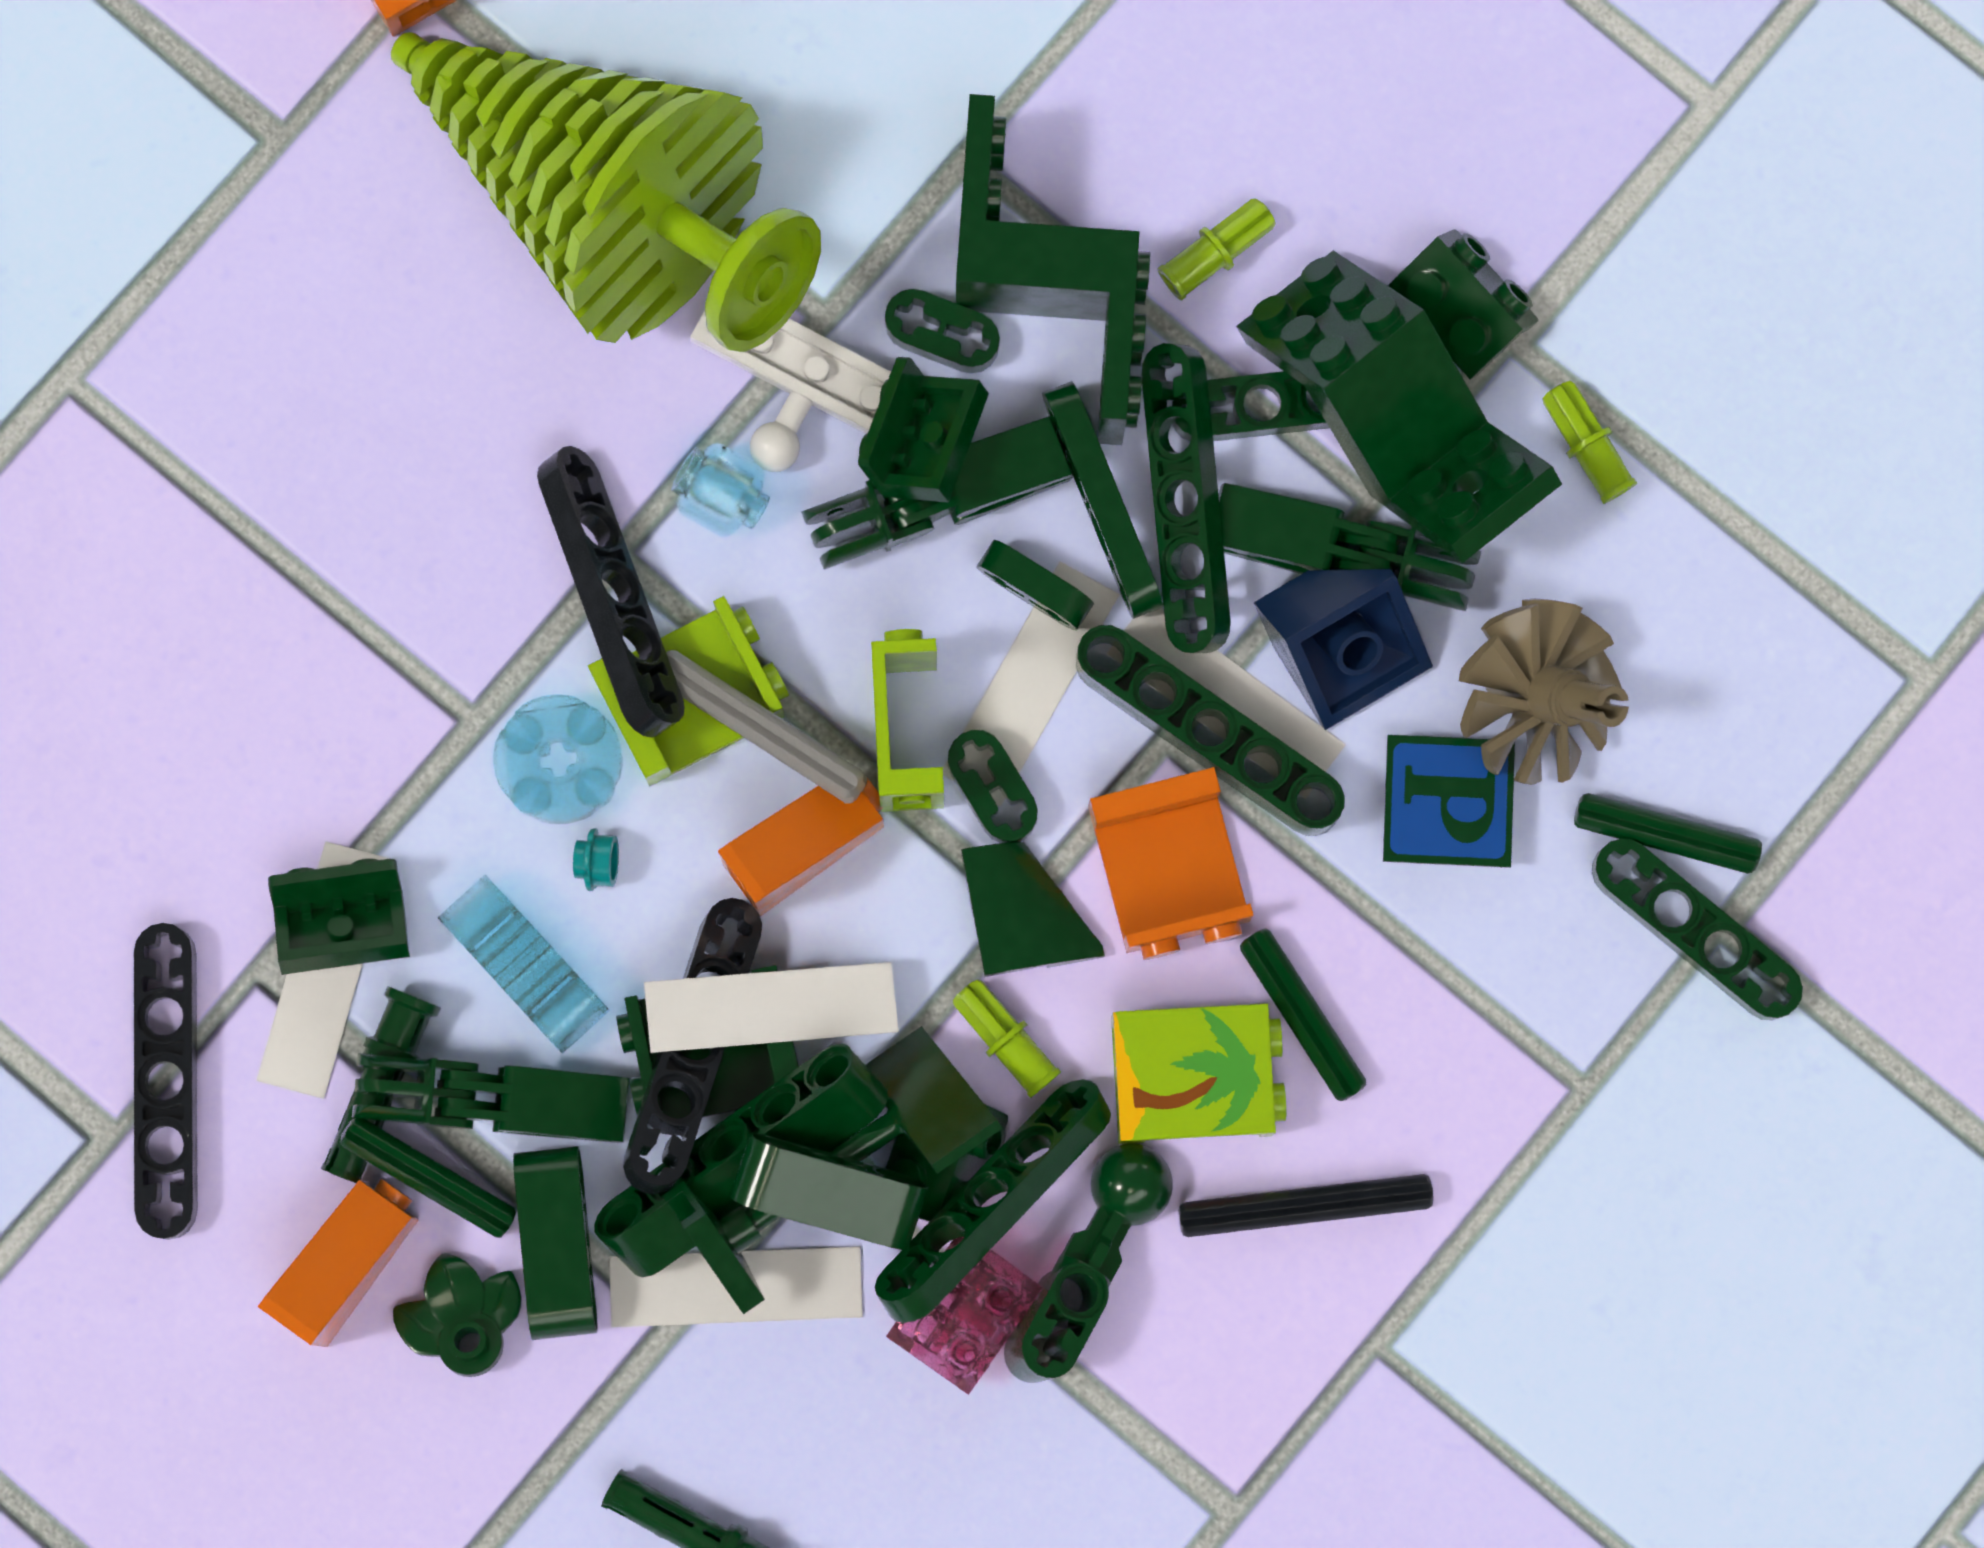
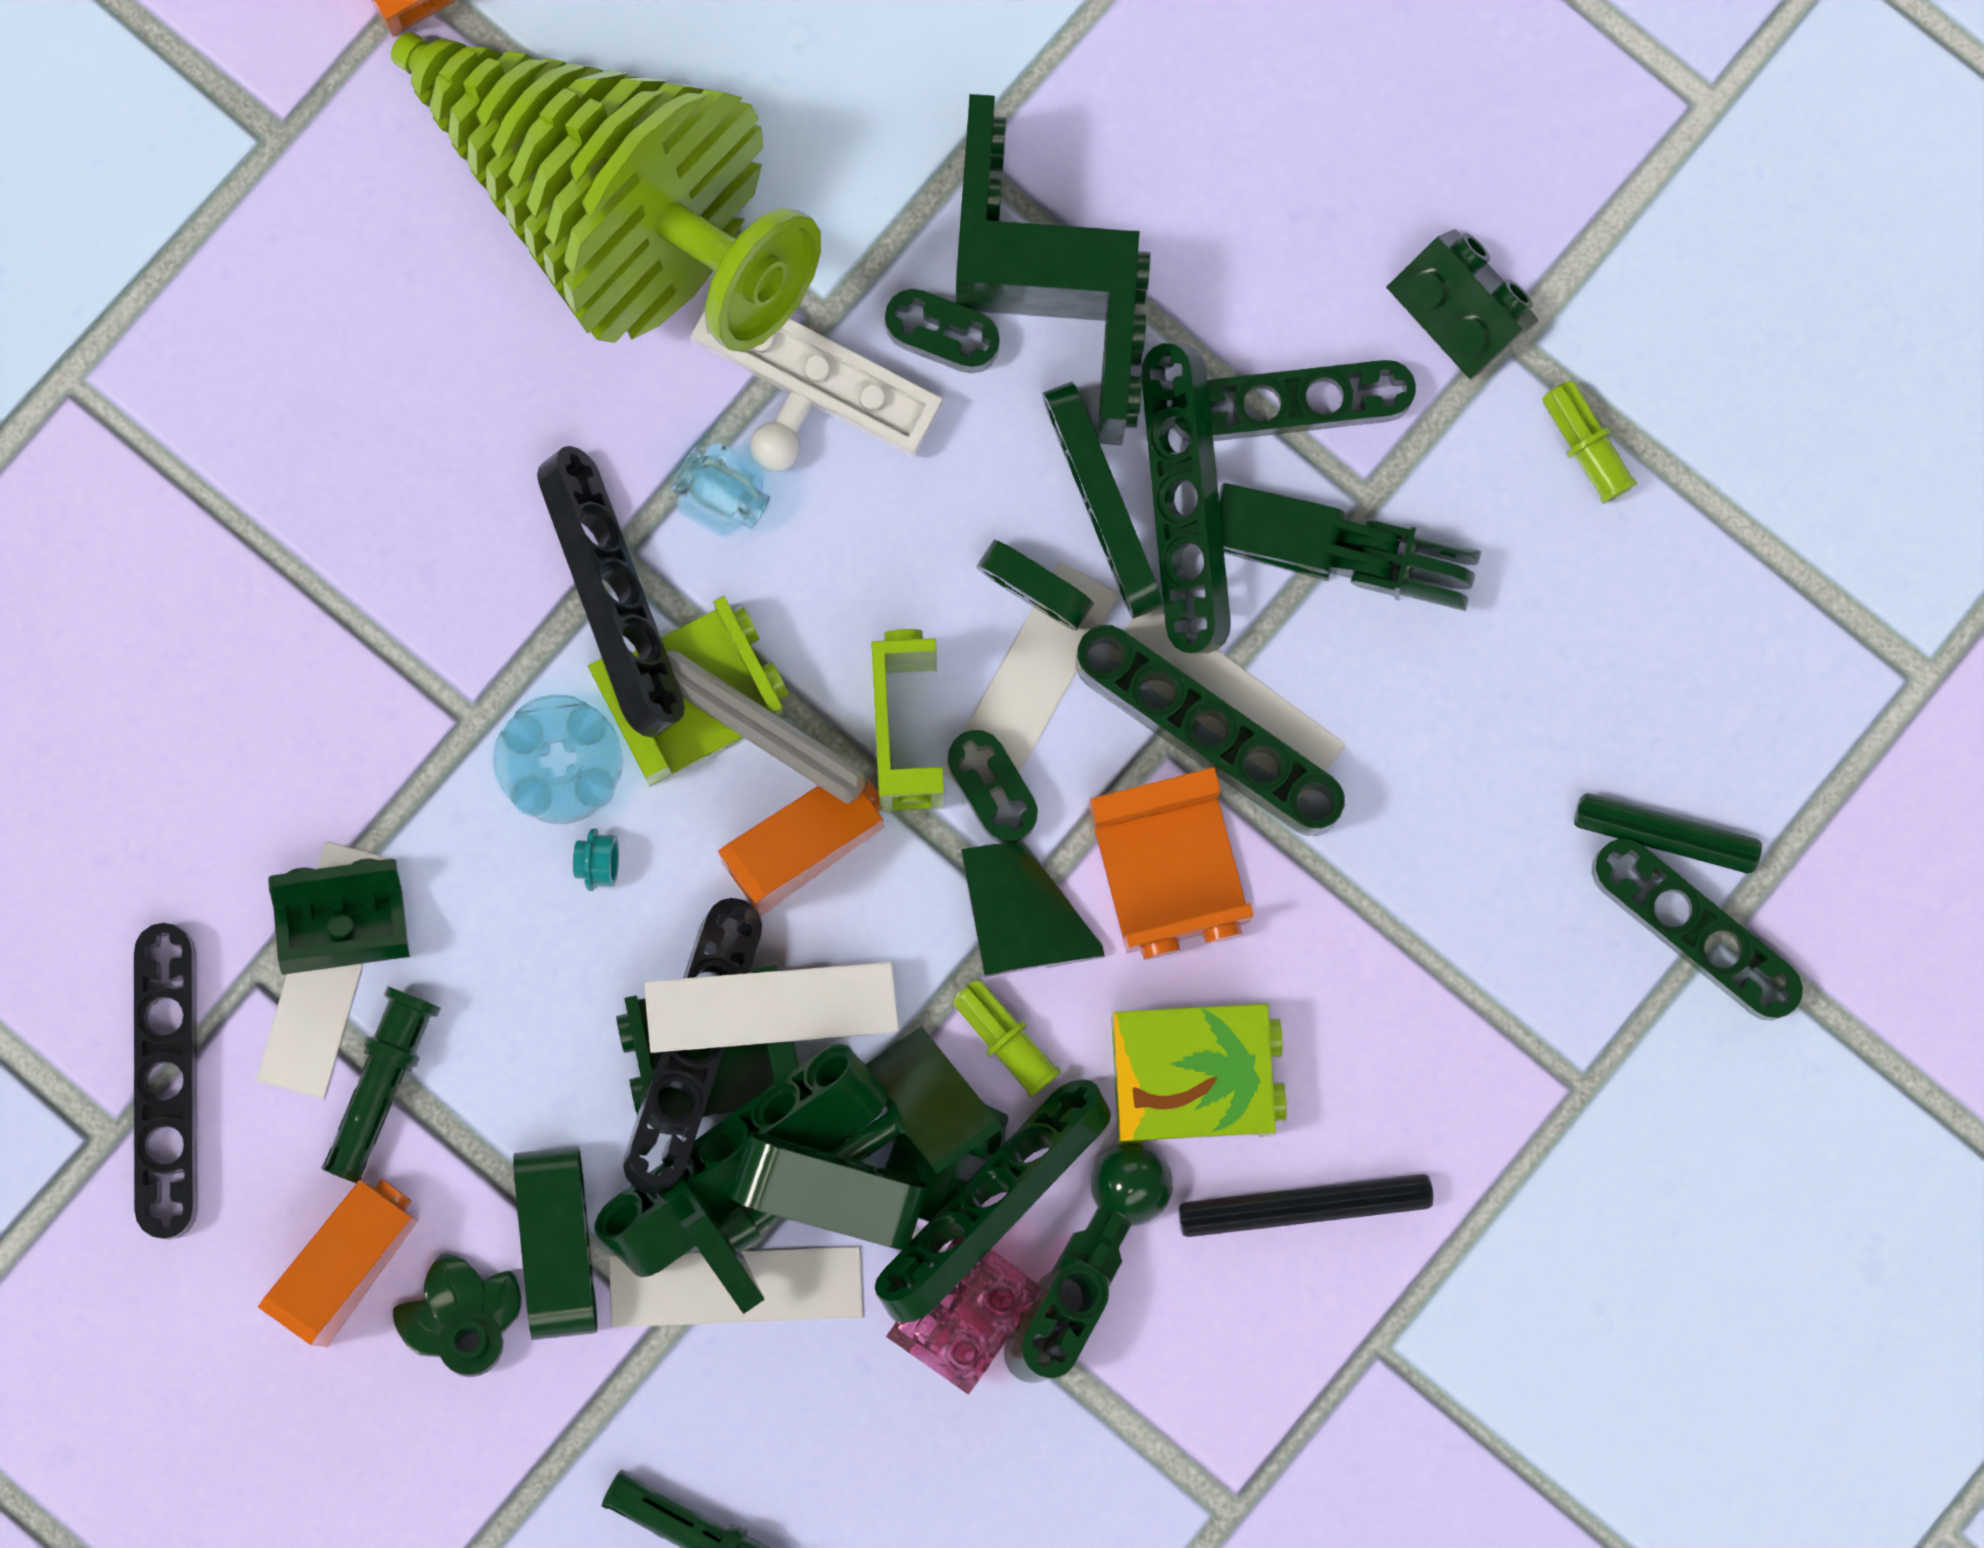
(427, 1177): dark green axle -> none
(523, 964): clear light blue beam -> none
(525, 1100): dark green arm -> none
(920, 433): dark green bracket -> none
(992, 477): dark green arm -> none
(1216, 248): lime axle -> none
(1303, 1014): dark green axle -> none
(1343, 638): dark blue slope -> none
(1398, 405): dark green bracket -> none
(1446, 803): piece -> none
(1550, 674): dark tan piece -> none

